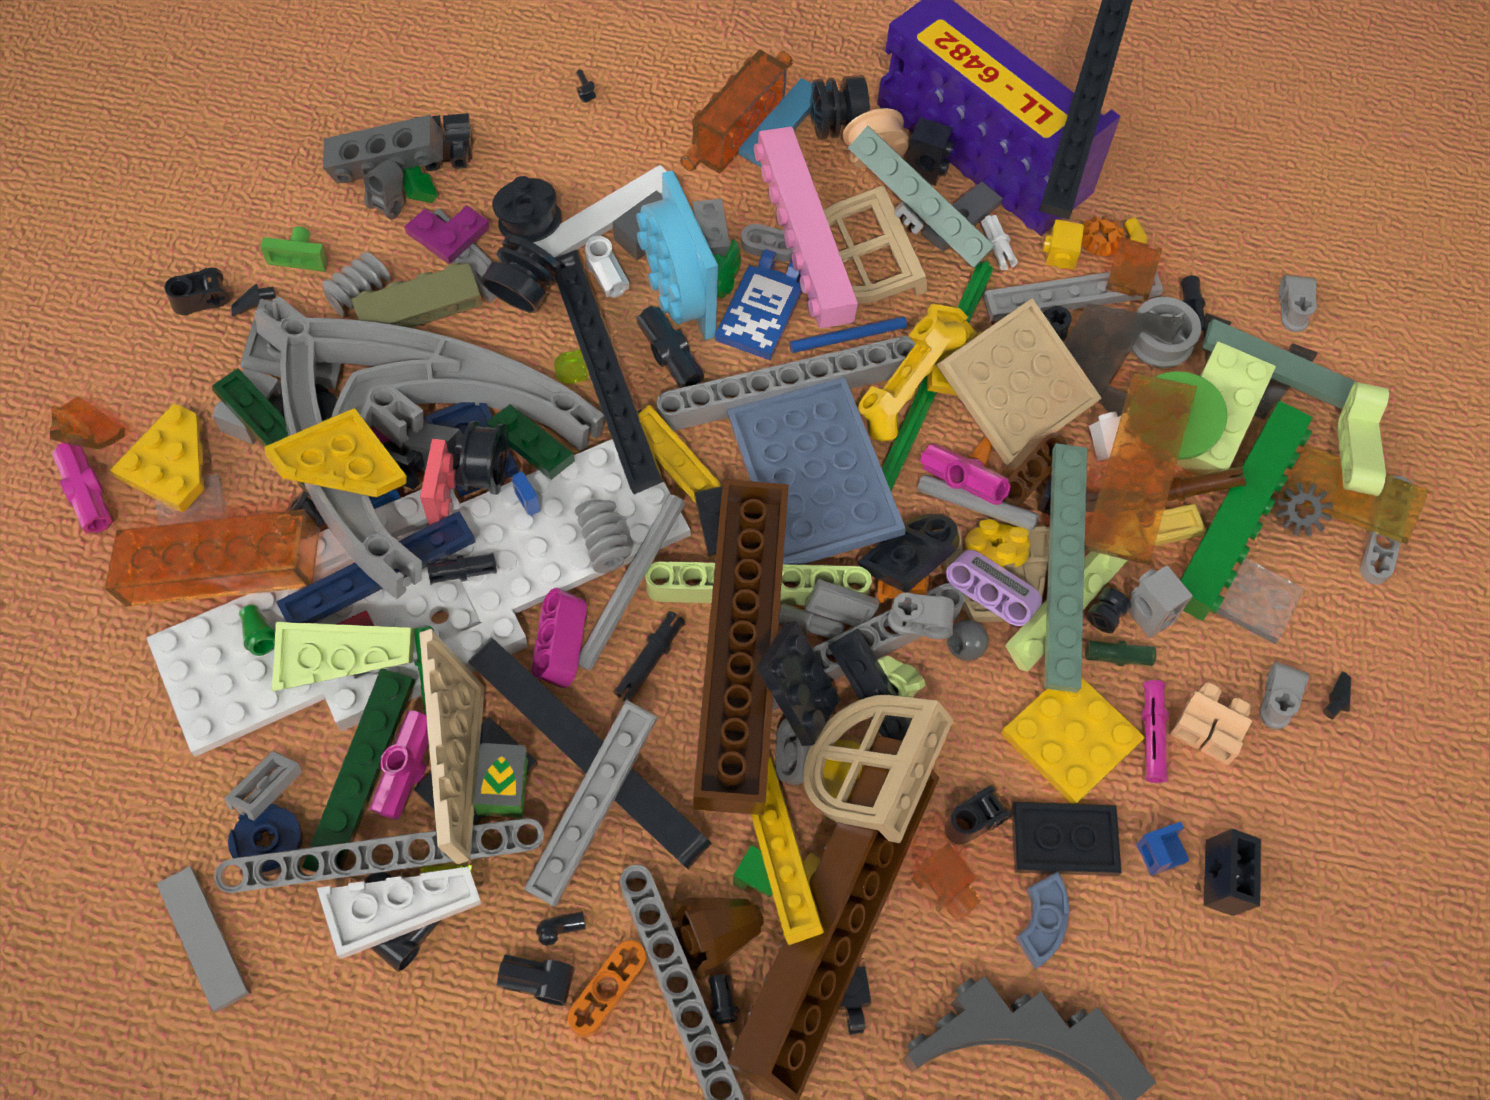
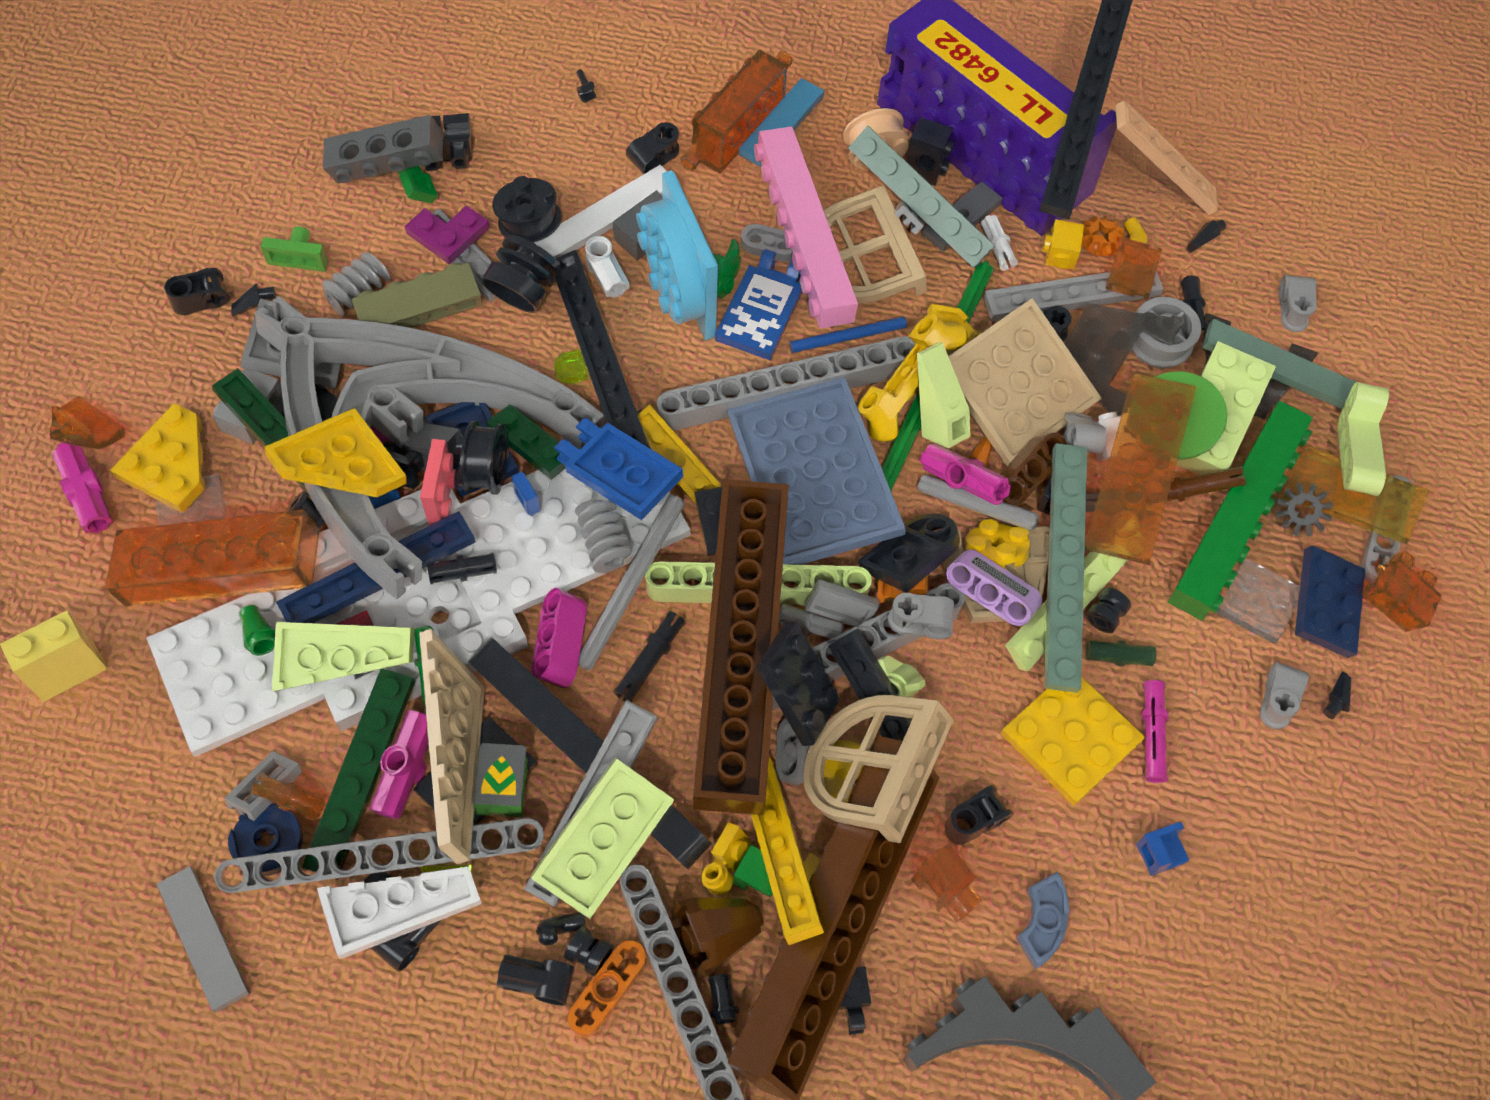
(53, 656): none -> light yellow brick
(287, 796): none -> clear orange pin
(385, 189): dark grey piece -> none
(588, 950): none -> black wheel
(602, 838): none -> yellowish green plate
(619, 467): none -> blue tile
(653, 150): none -> black piece
(669, 347): black piece -> none
(713, 224): light grey brick -> none
(728, 855): none -> yellow plate
(837, 107): black wheel -> none
(942, 402): none -> yellowish green slope
(968, 640): dark grey piece -> none
(1066, 839): black tile -> none
(1084, 432): none -> light grey piece
(1158, 600): light grey brick -> none
(1166, 157): none -> light nougat tile
(1180, 524): light yellow tile -> none
(1207, 233): none -> black bar
(1214, 723): light nougat hips -> none
(1232, 872): black brick -> none
(1330, 602): none -> dark blue plate
(1404, 594): none -> clear orange hips

